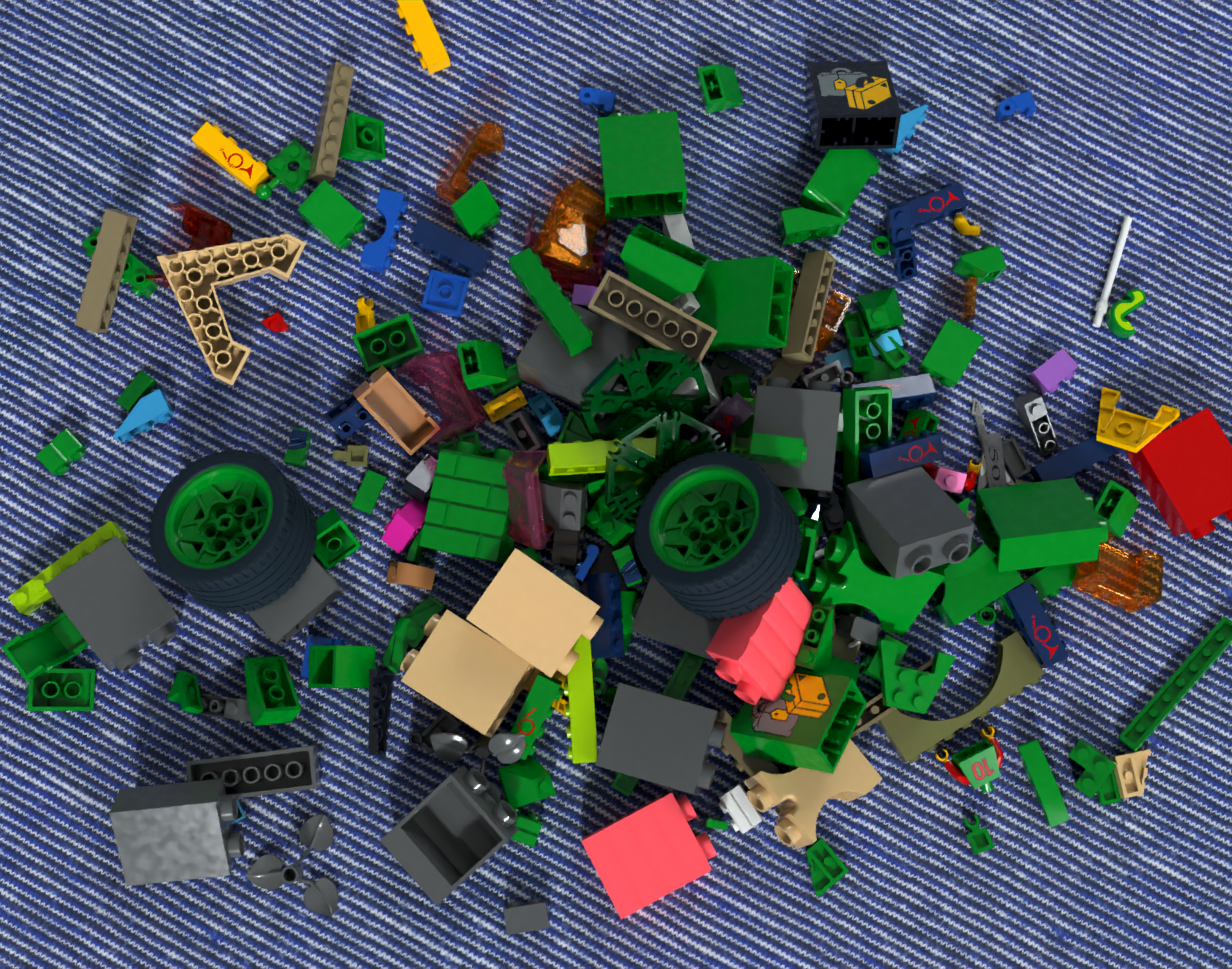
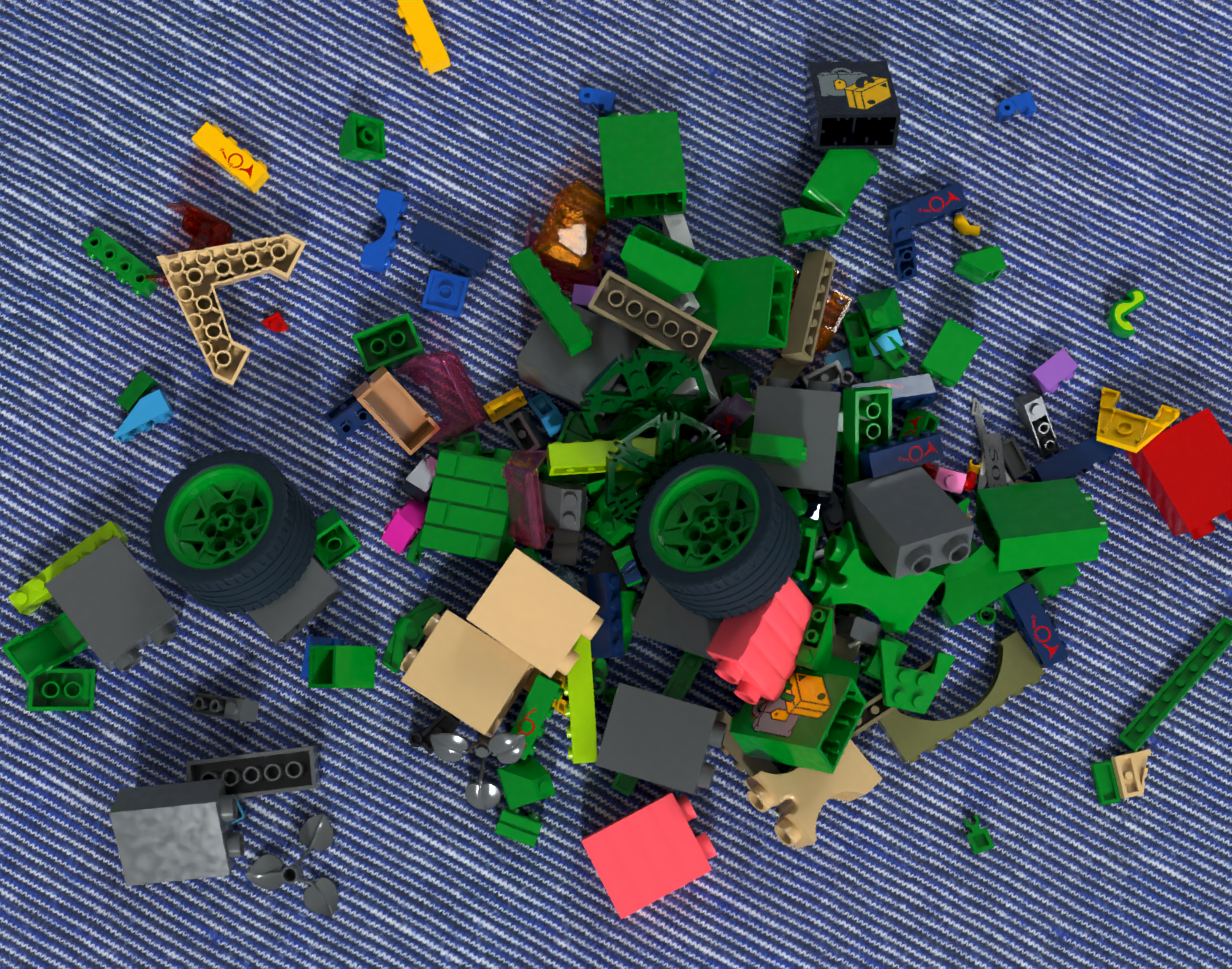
(62, 452): green brick -> none
(106, 270): dark tan brick -> none
(186, 692): green slope -> none
(270, 691): green slope -> none
(279, 167): green plate -> none
(298, 448): leg -> none
(331, 123): dark tan brick -> none
(331, 216): green slope -> none
(355, 455): olive plate -> none
(365, 317): yellow plate -> none
(369, 492): green tile -> none
(379, 709): black wing -> none
(410, 575): medium nougat brick -> none
(451, 833): dark grey brick -> none
(476, 211): green slope -> none
(480, 139): clear orange windscreen -> none
(481, 363): green slope -> none
(512, 381): green tile -> none
(526, 916): dark grey brick -> none
(583, 569): blue plate -> none
(715, 823): green tile -> none
(718, 88): green slope -> none
(740, 809): white brick -> none
(824, 866): green wing -> none
(883, 240): green plate -> none
(906, 128): dark azure slope -> none
(969, 298): clear orange tile -> none
(976, 763): torso -> none
(1043, 782): green slope -> none
(1097, 767): green brick -> none
(1102, 306): white bar -> none
(1115, 506): green slope -> none
(1122, 578): clear orange windscreen -> none

